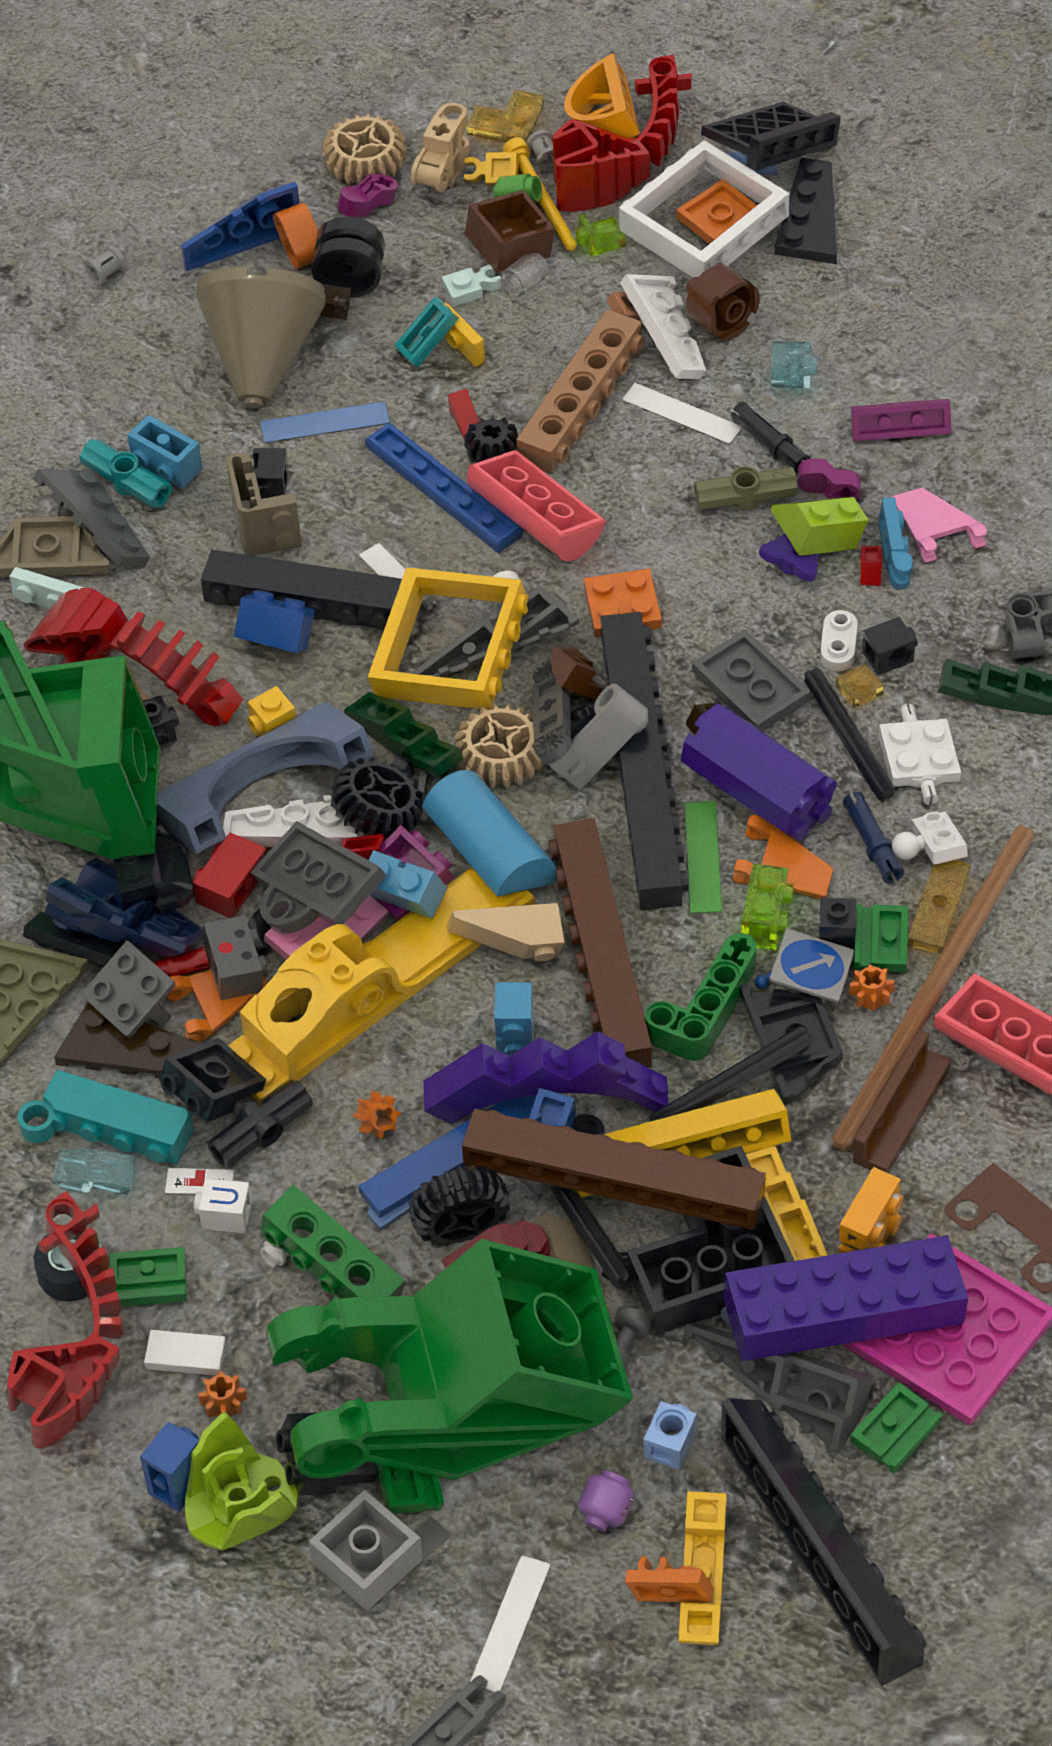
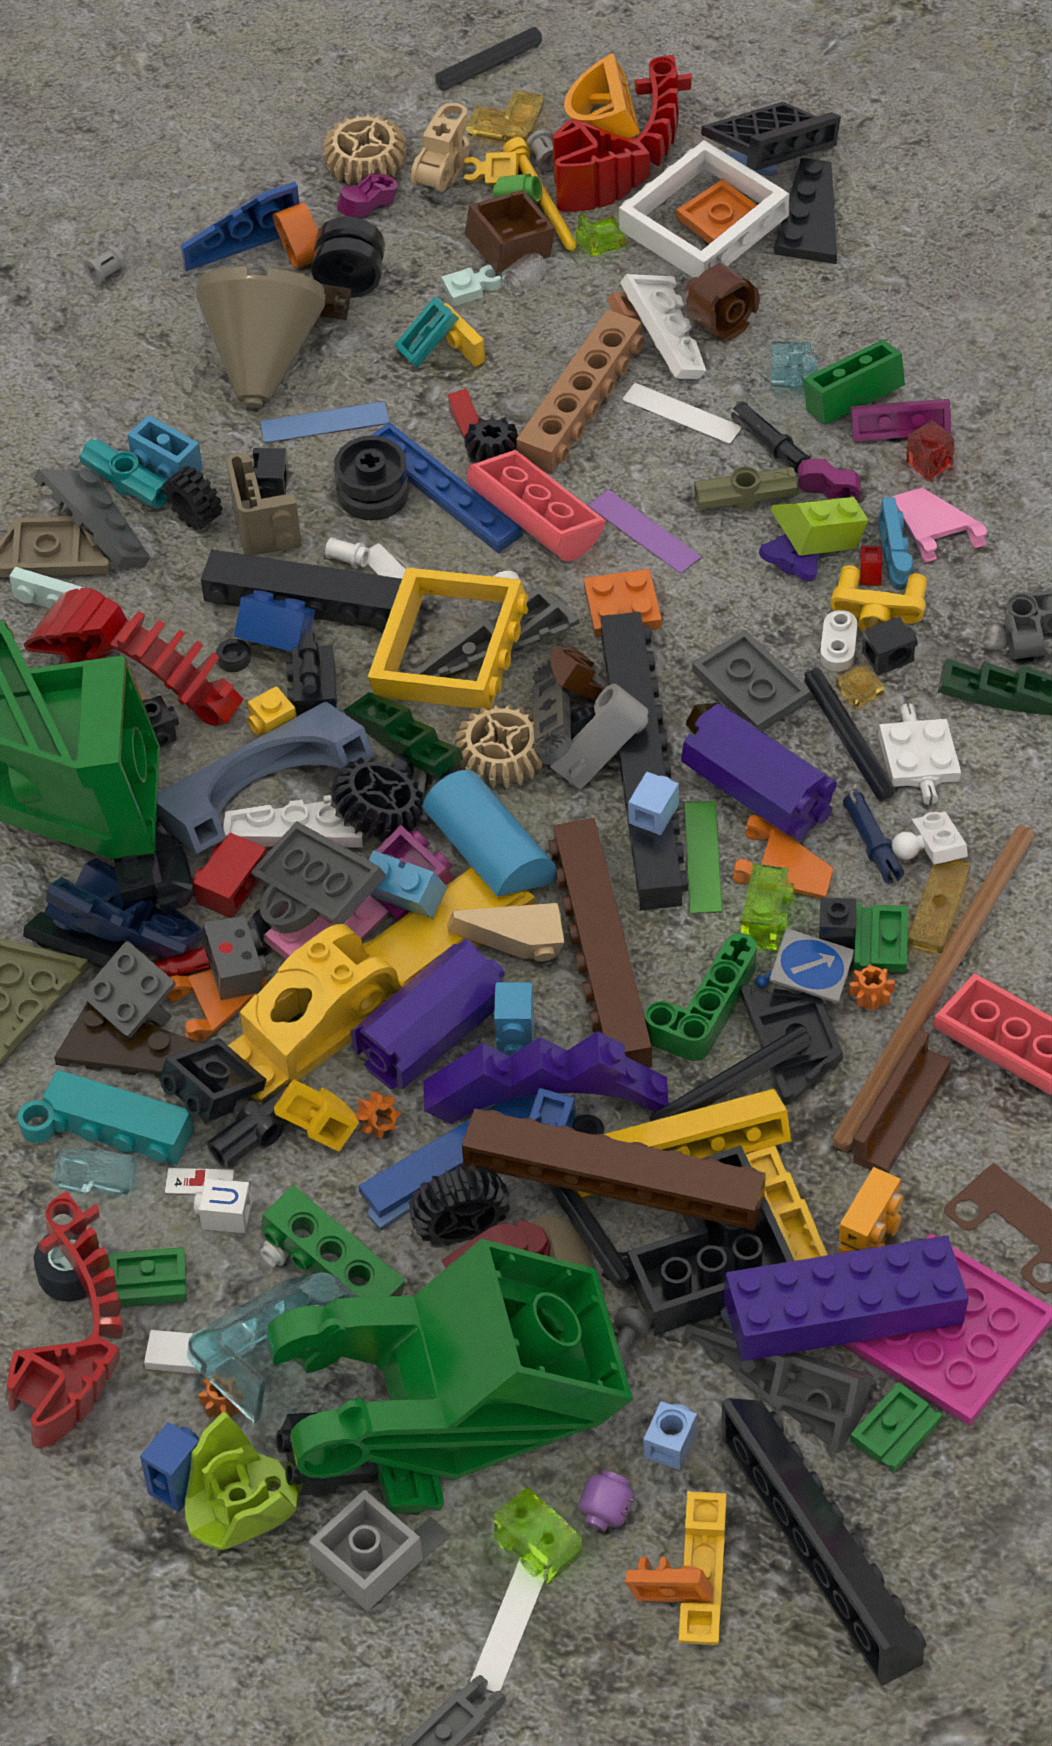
(192, 498): none -> black tyre
(225, 1343): none -> clear light blue windscreen
(233, 655): none -> black tile
(312, 675): none -> black brick
(319, 1112): none -> yellow brick
(354, 554): none -> white pin
(364, 844): red piece -> none
(371, 477): none -> black wheel
(428, 1015): none -> dark purple brick
(488, 58): none -> black axle
(537, 1536): none -> clear neon green brick
(644, 531): none -> medium lavender sticker
(653, 803): none -> light blue brick
(854, 381): none -> green brick
(876, 606): none -> yellow connector
(930, 450): none -> clear red brick

